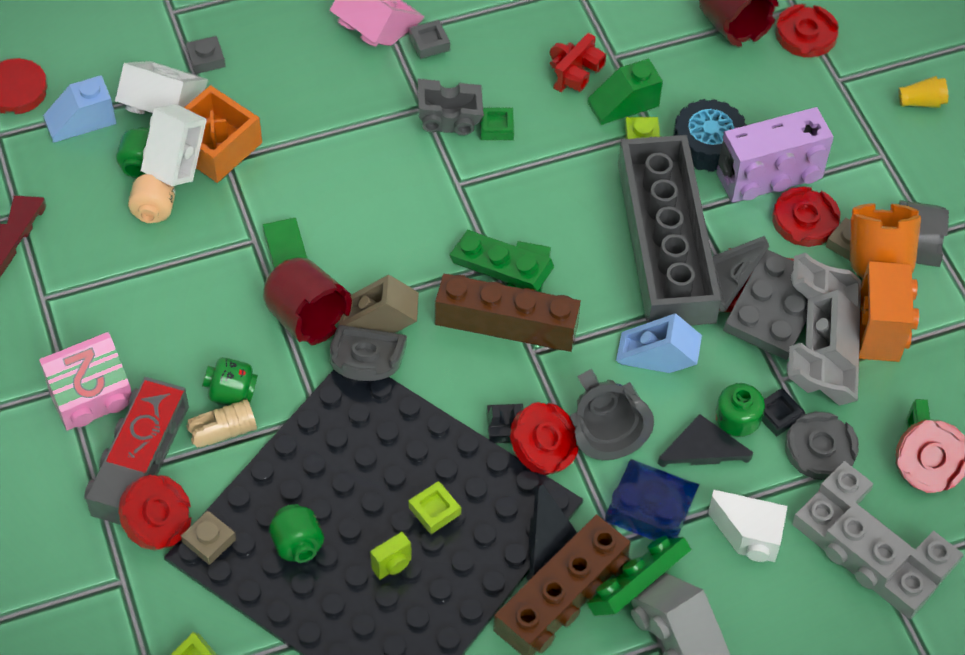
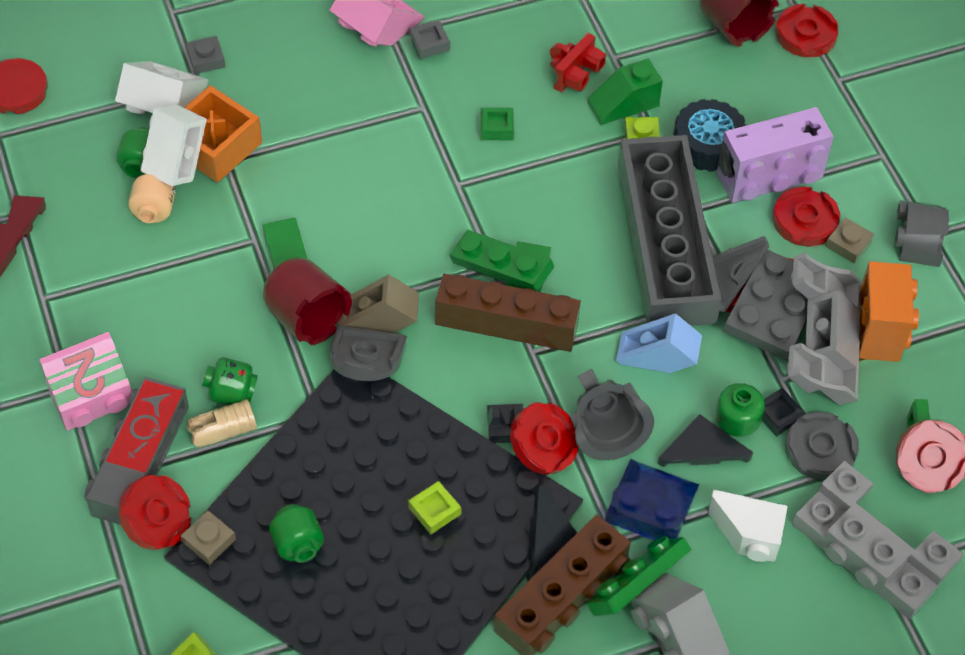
(80, 110): light blue slope -> none
(391, 556): lime plate -> none
(449, 108): dark grey cylinder -> none
(883, 236): orange cylinder -> none
(926, 93): yellow cone -> none

